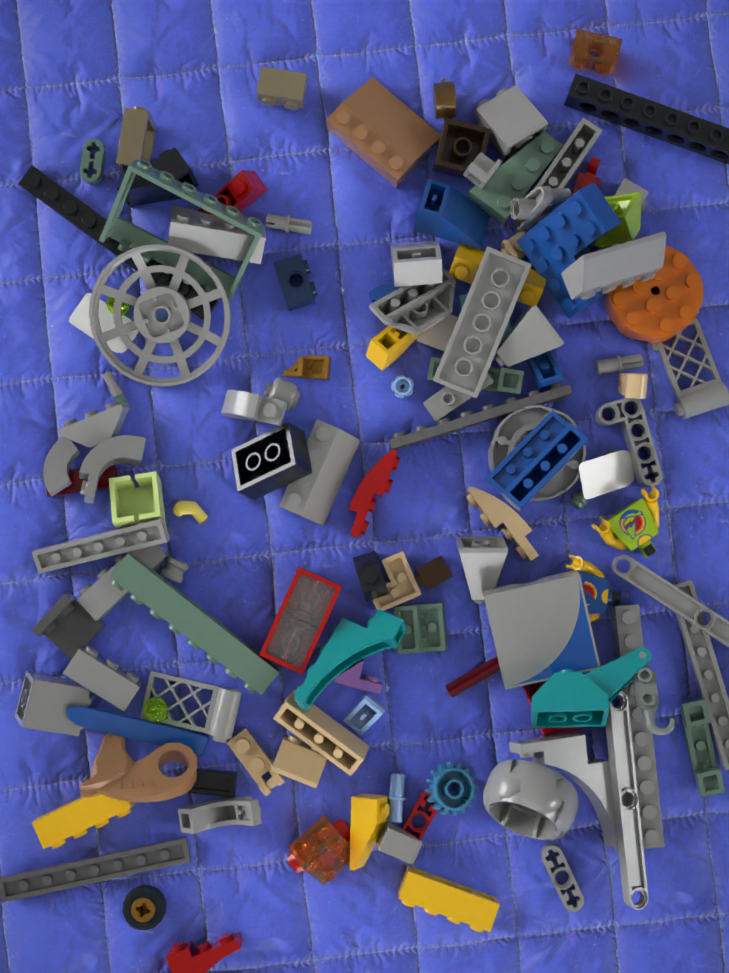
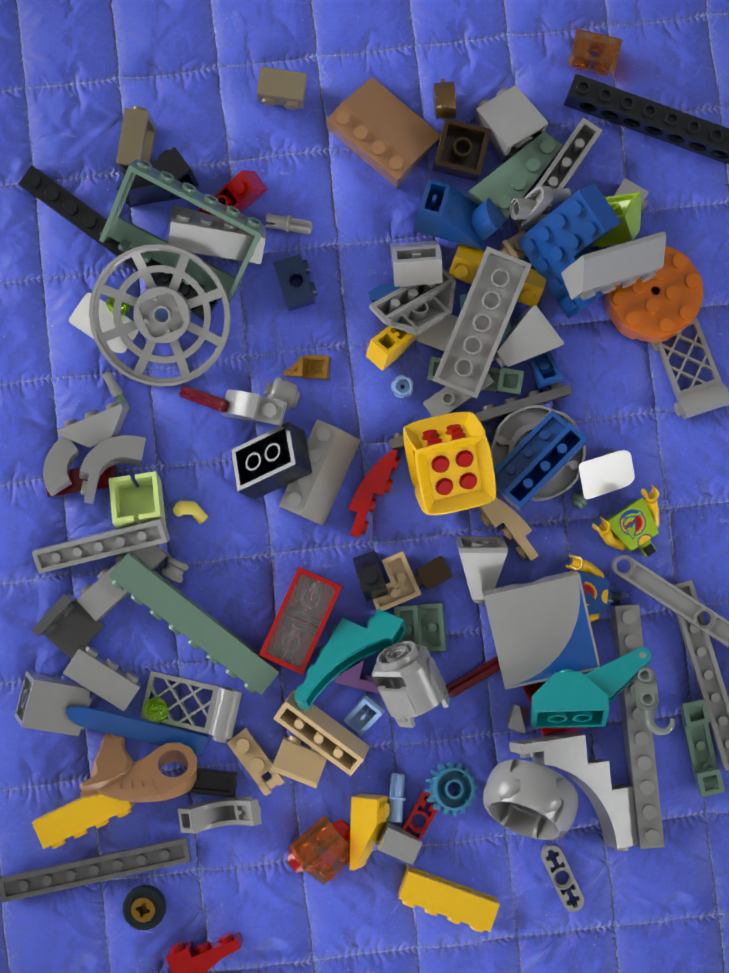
(98, 162): sand green beam -> none
(204, 398): none -> dark red axle
(409, 682): none -> light grey piece
(450, 463): none -> yellow piece
(481, 170): light grey panel -> none
(487, 219): none -> blue brick
(517, 717): none -> light grey slope
(589, 177): red plate -> none
(619, 364): light grey axle -> none
(626, 816): light grey beam -> none
(633, 385): tan piece -> none
(633, 443): light grey beam -> none

